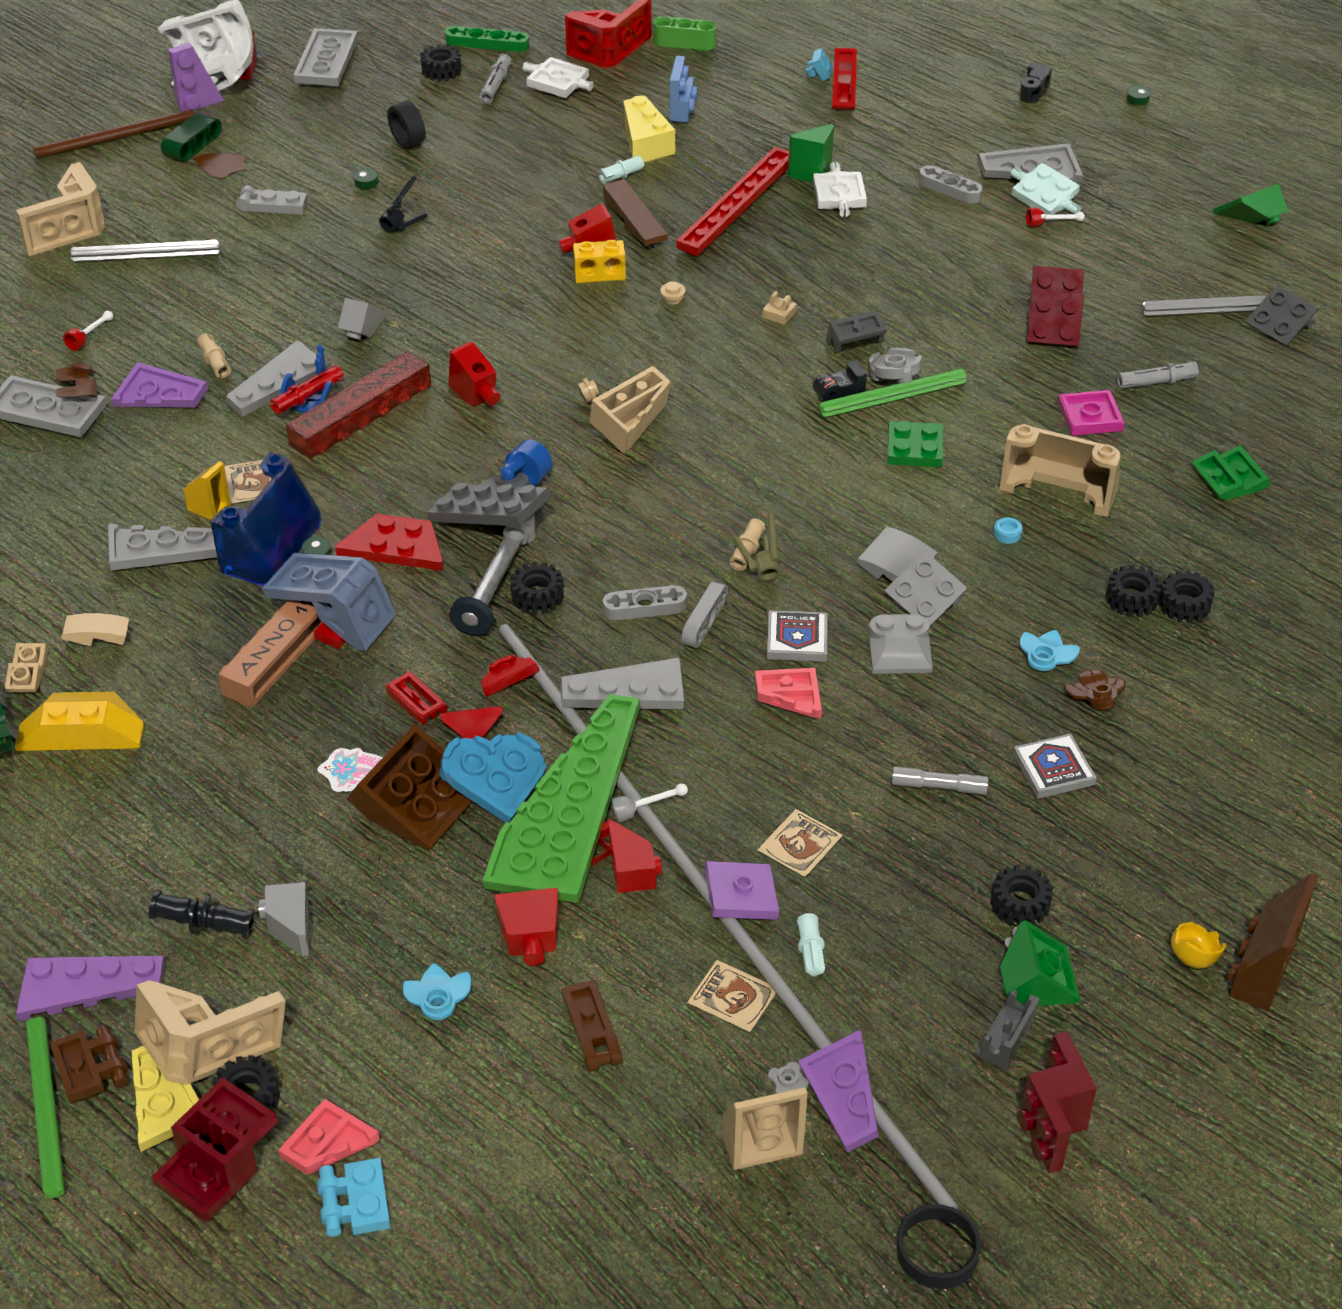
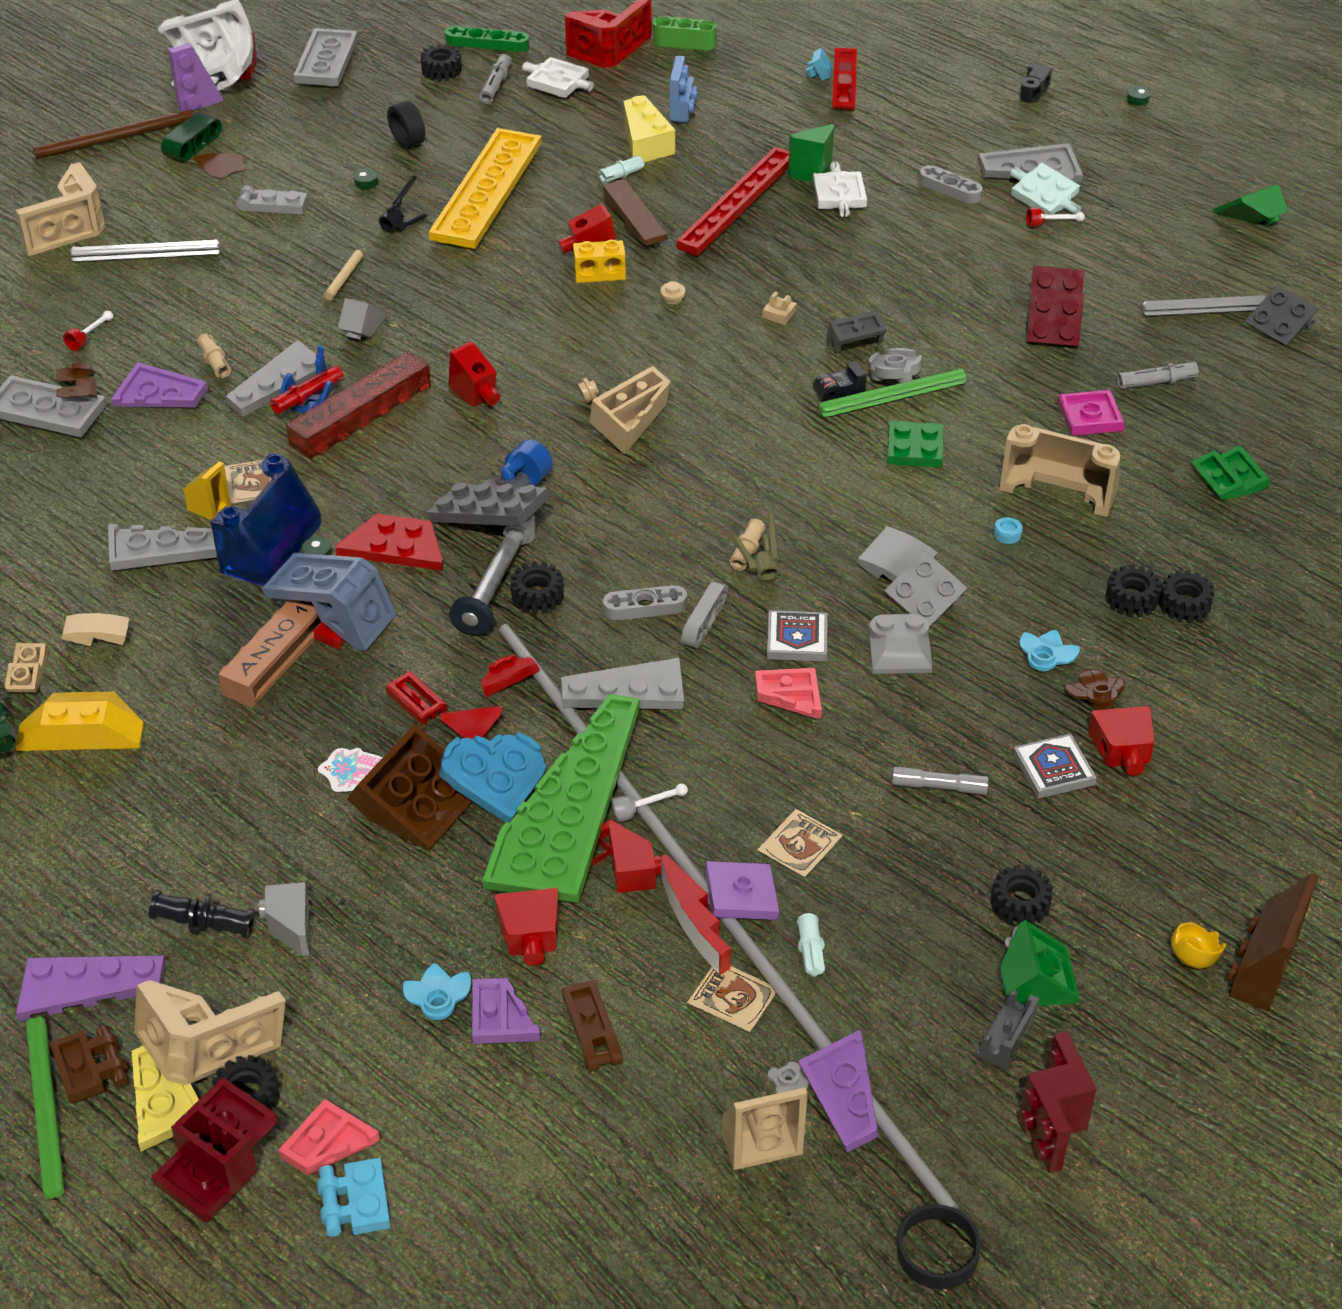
(343, 275): none -> tan bar
(485, 188): none -> yellow plate
(499, 1014): none -> medium lavender wing
(691, 909): none -> red slope
(1123, 737): none -> red torso

